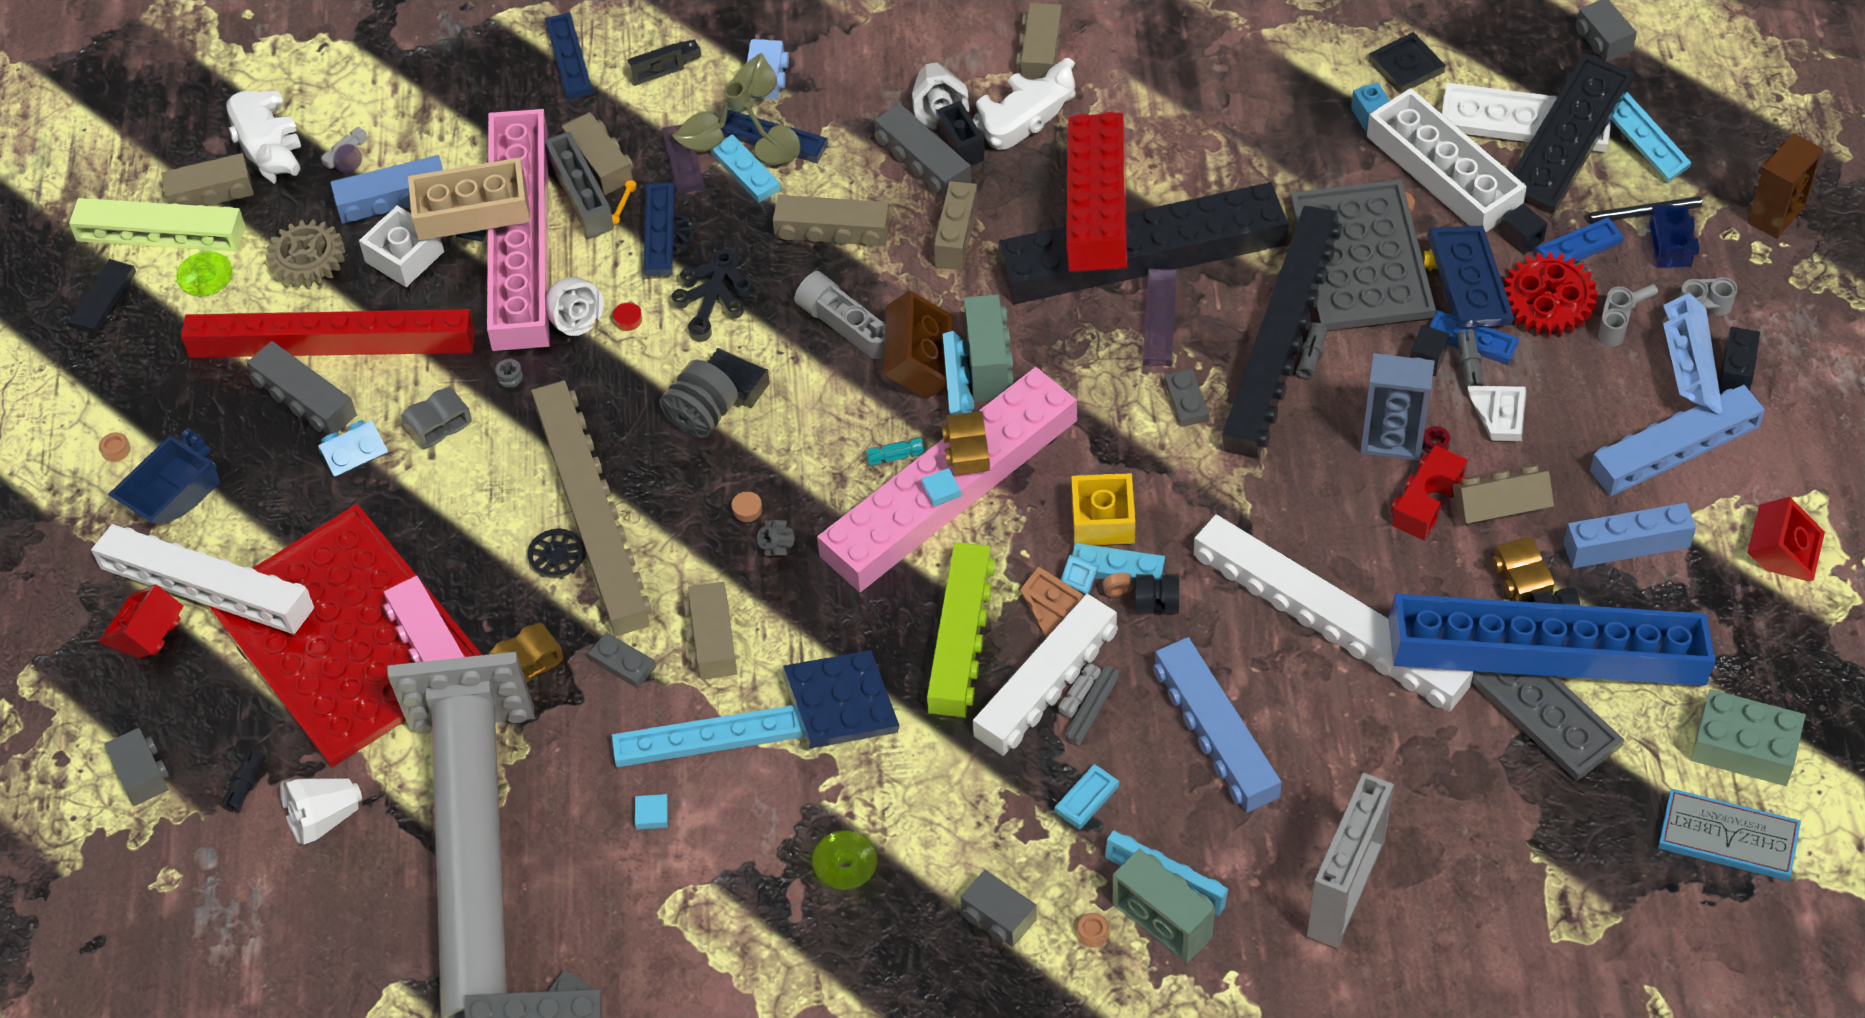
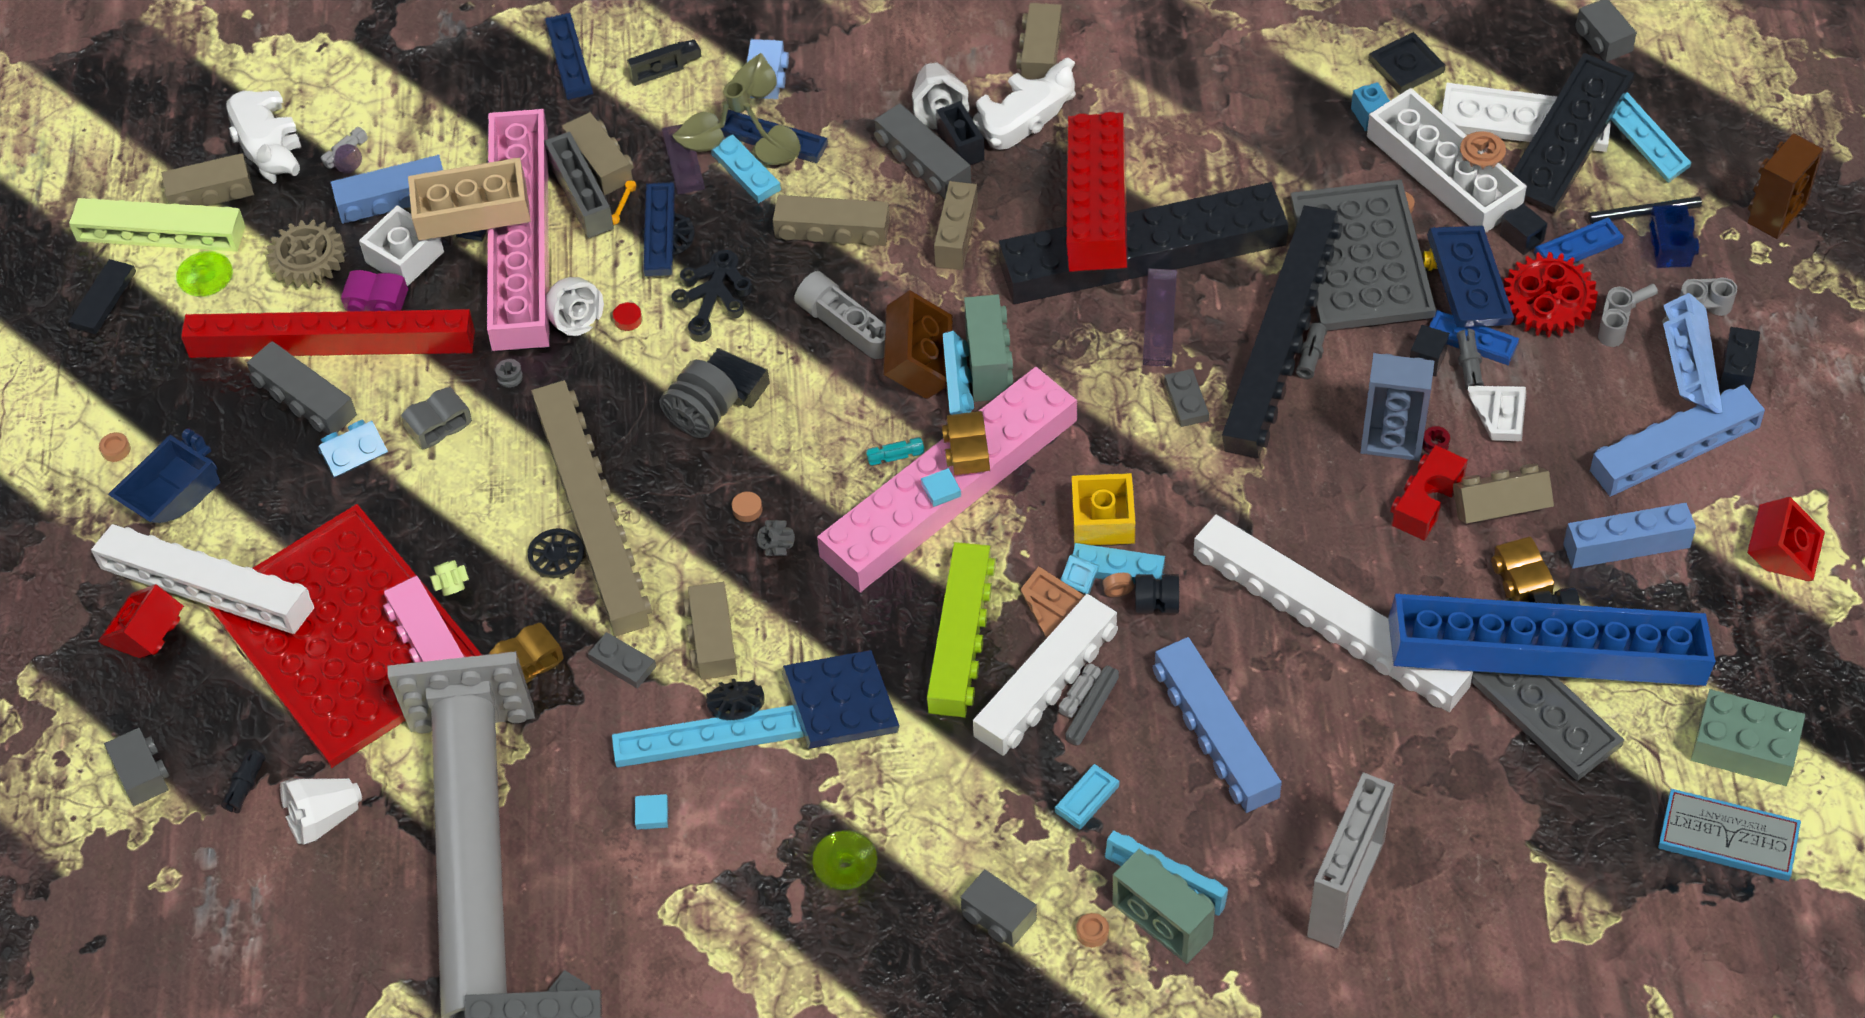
(374, 291): none -> magenta brick
(449, 577): none -> yellowish green gear
(741, 697): none -> black wheel
(1477, 142): none -> nougat gear

